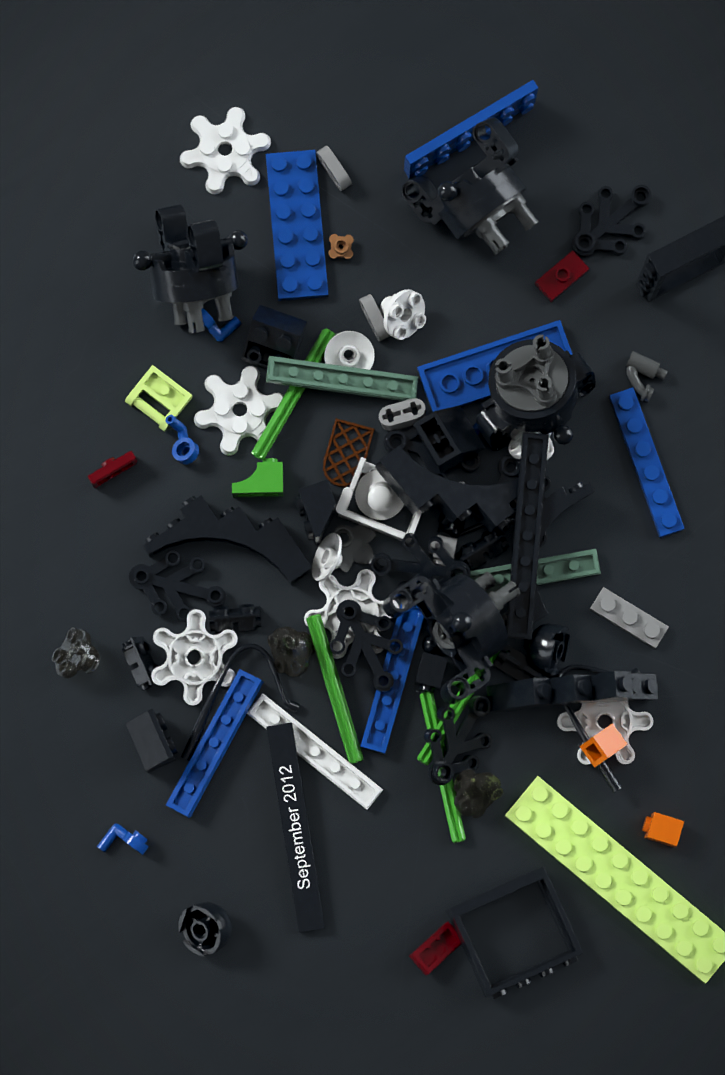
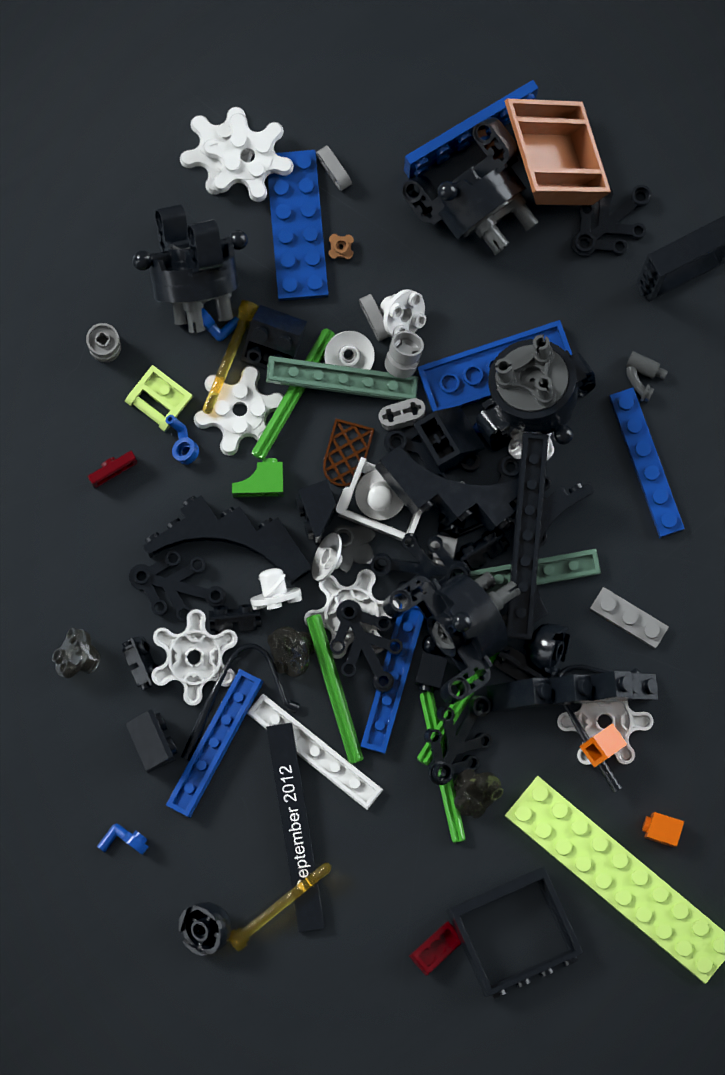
(103, 342): none -> light grey wheel
(241, 936): none -> clear yellow piece
(246, 313): none -> clear yellow piece
(248, 173): none -> white plate
(274, 590): none -> white plate
(404, 354): none -> light grey wheel
(558, 151): none -> nougat slope
(562, 276): dark red plate -> none

